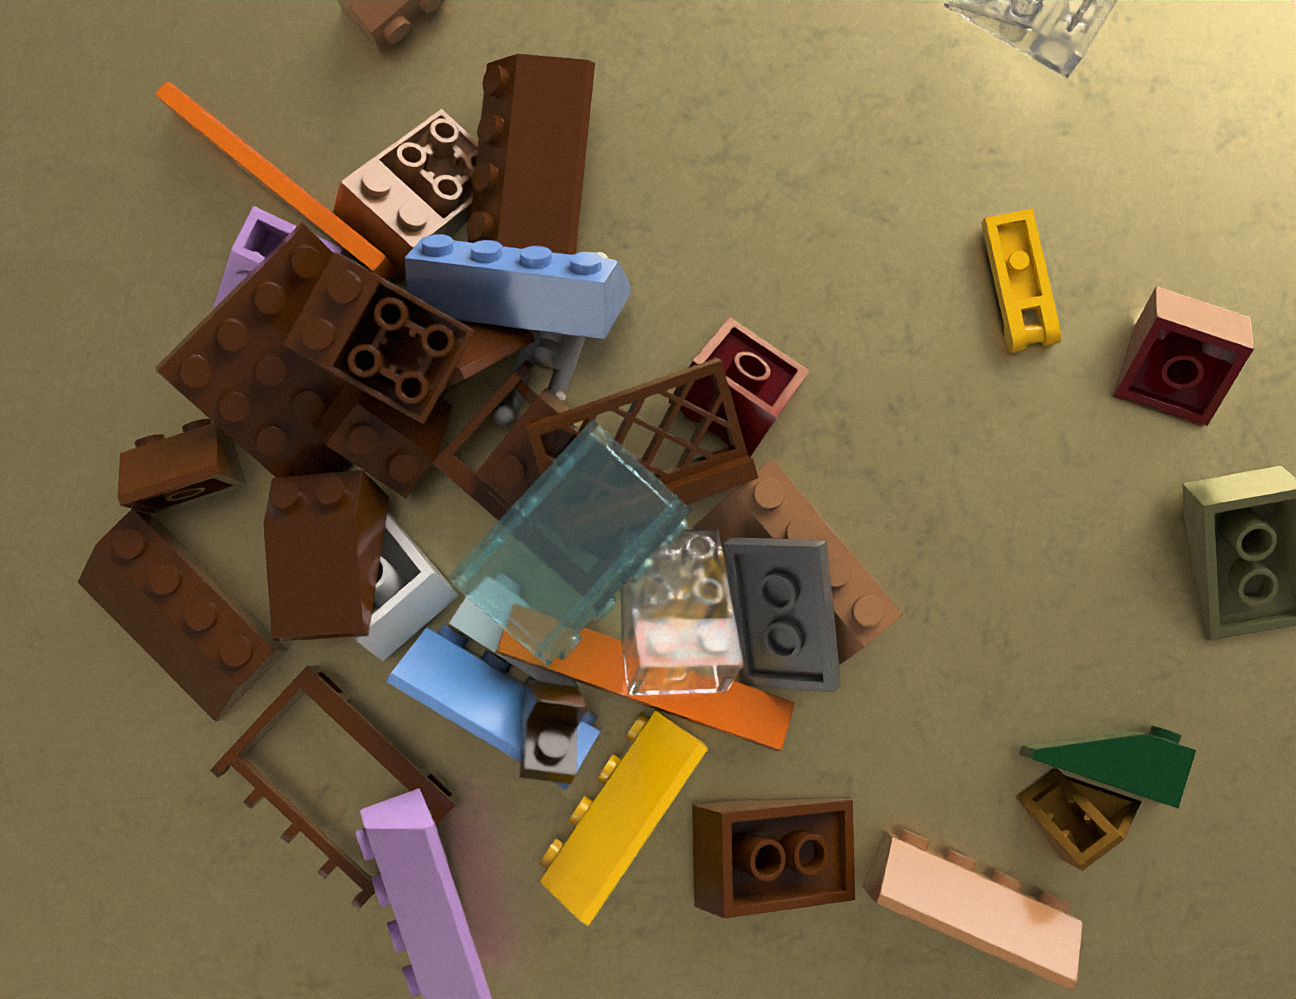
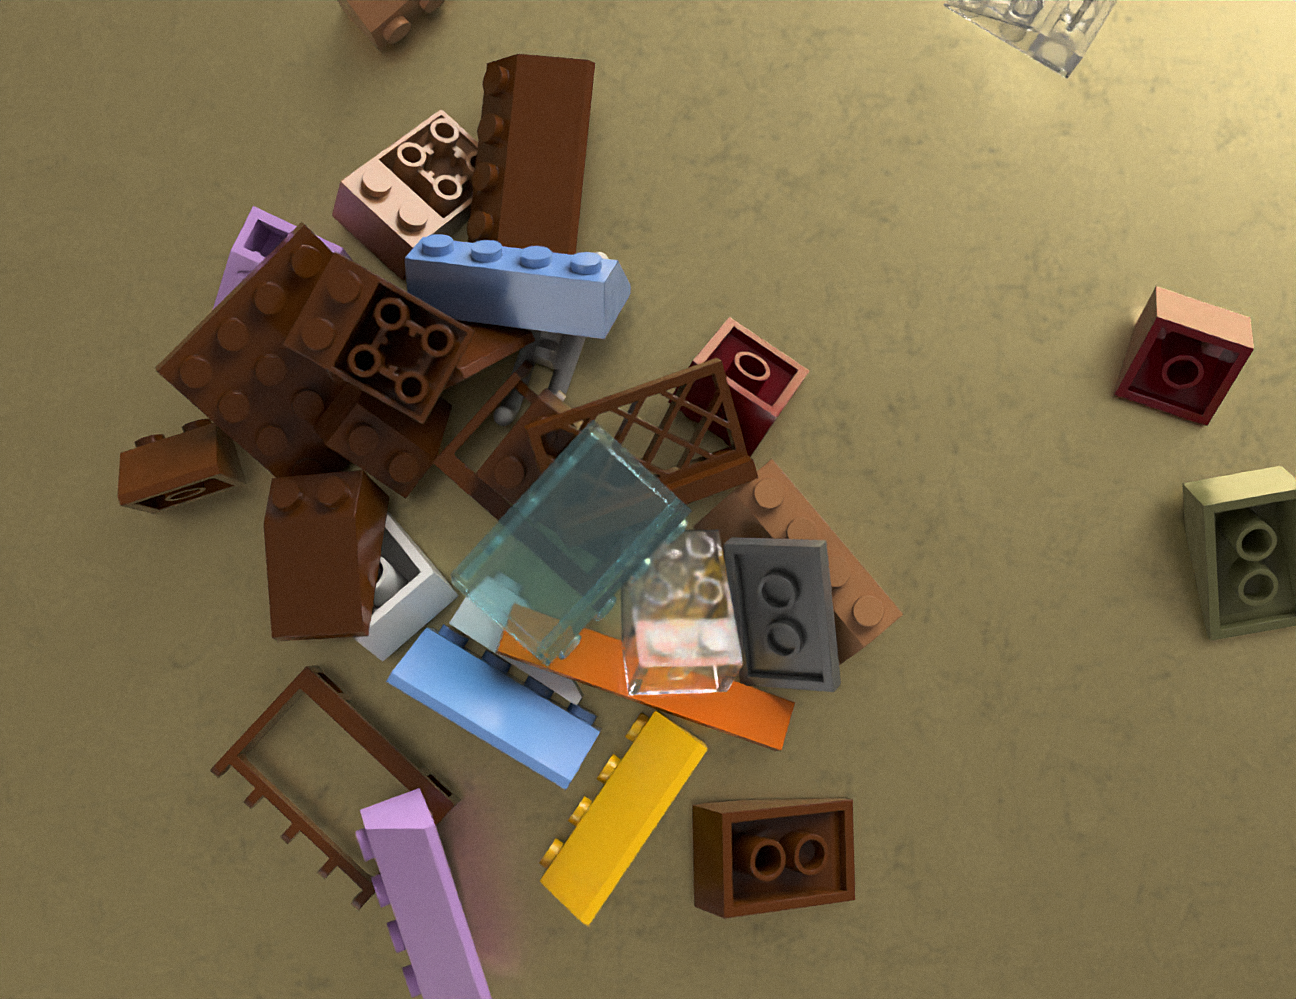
(179, 612): reddish brown slope -> none
(275, 181): orange tile -> none
(550, 731): dark brown slope -> none
(976, 908): slope -> none
(1021, 279): yellow plate -> none
(1079, 817): pearl gold slope -> none
(1128, 760): dark green slope -> none

